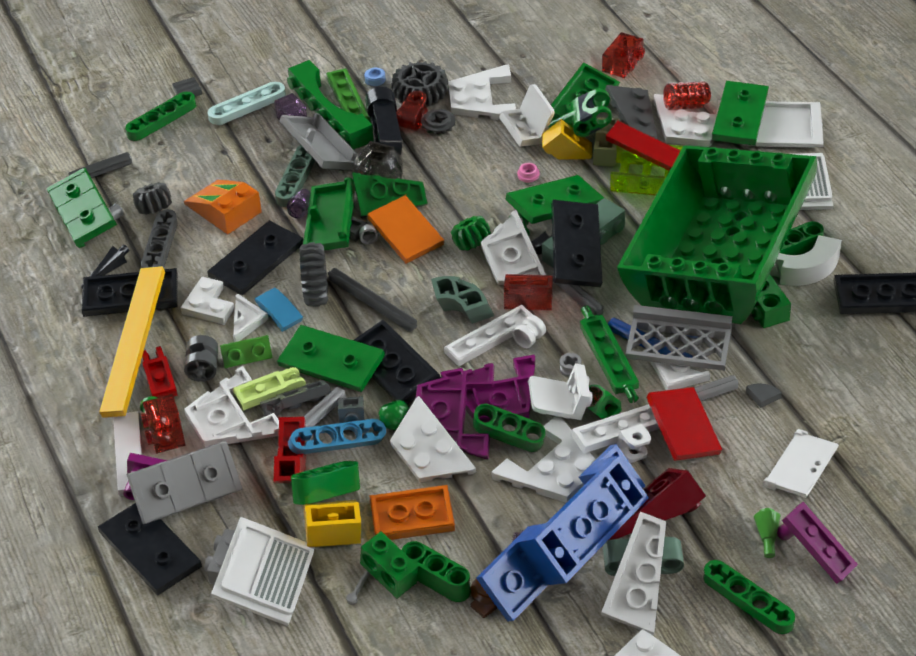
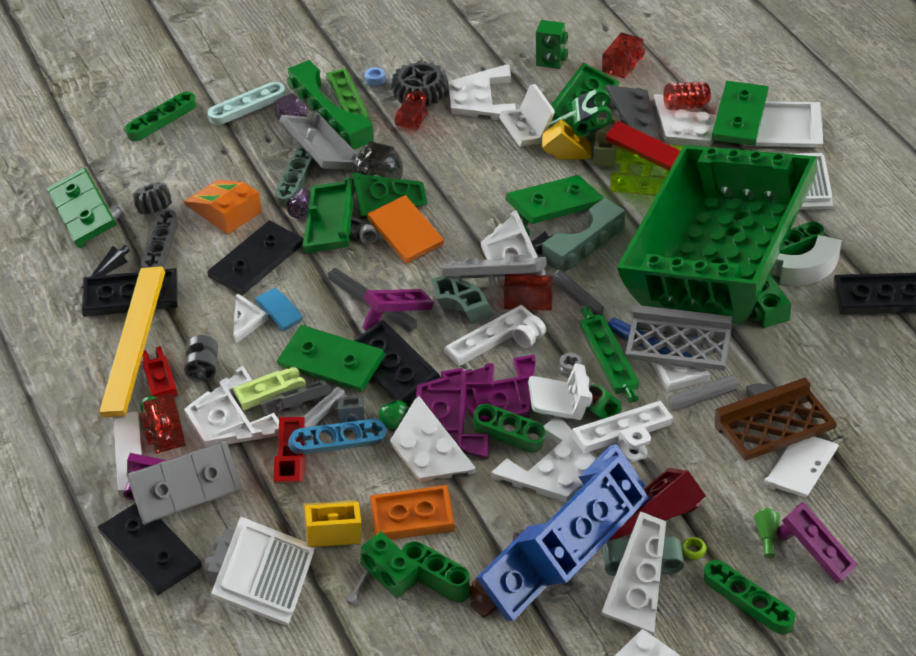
(107, 165): dark grey axle -> none
(187, 85): dark grey piece -> none
(204, 302): white plate -> none
(246, 351): bright green hinge -> none
(313, 274): dark grey gear -> none
(325, 482): green beam -> none
(382, 110): black beam -> none
(394, 300): none -> magenta piece
(445, 118): dark grey gear -> none
(470, 232): green gear -> none
(475, 268): none -> light grey container
(528, 172): bright pink plate -> none
(551, 44): none -> green brick
(576, 243): black plate -> none
(684, 423): red tile -> none
(690, 554): none -> lime piece
(765, 406): none -> reddish brown fence

